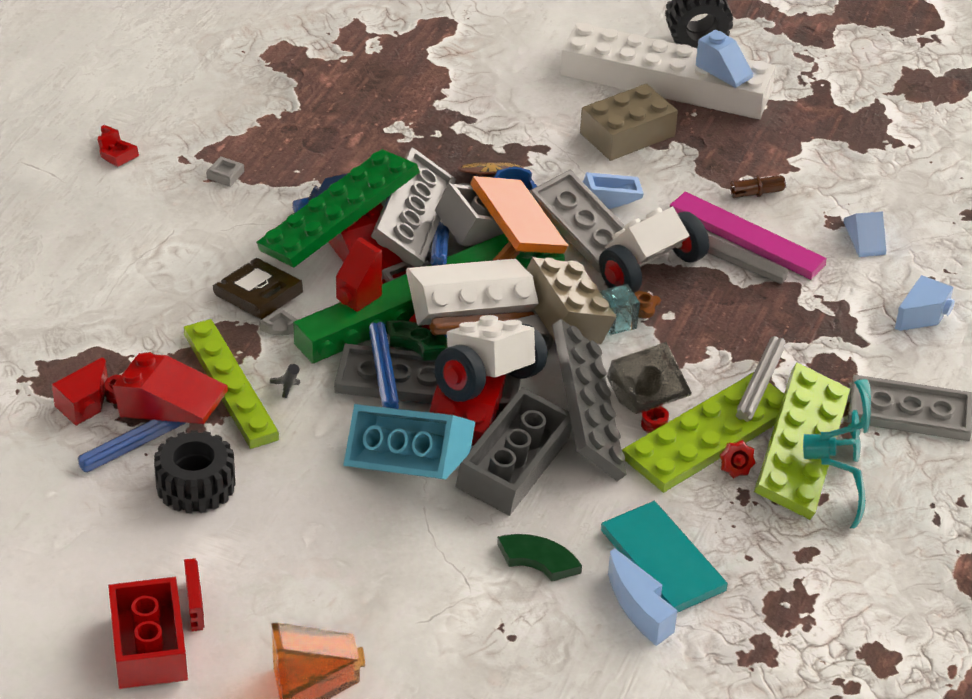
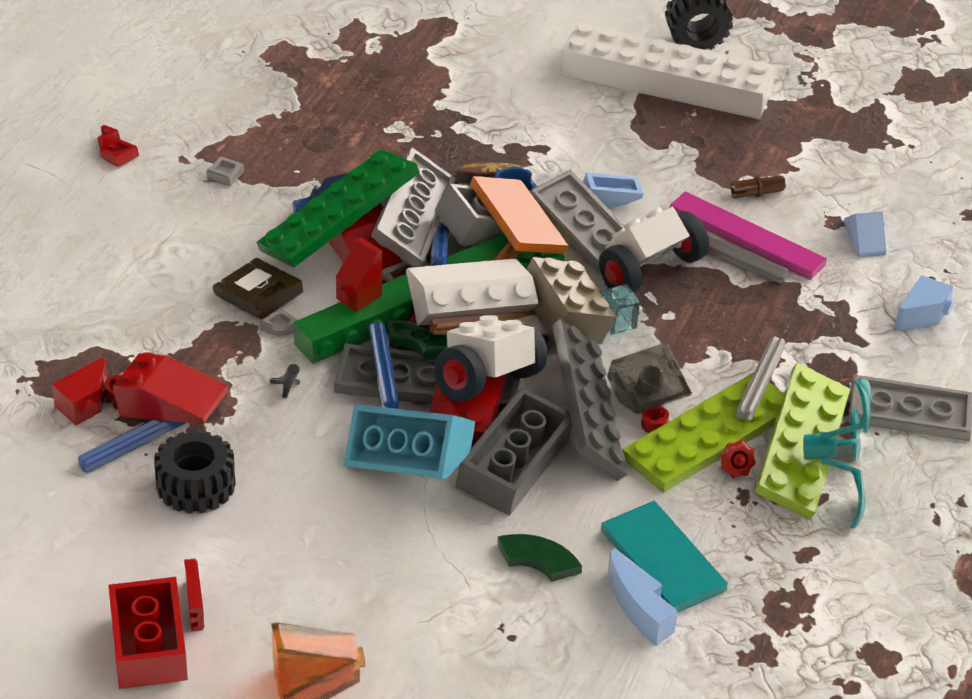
(241, 398): lime plate -> none
(628, 121): dark tan brick -> none
(647, 304): dark orange plate -> none
(723, 58): light blue slope -> none

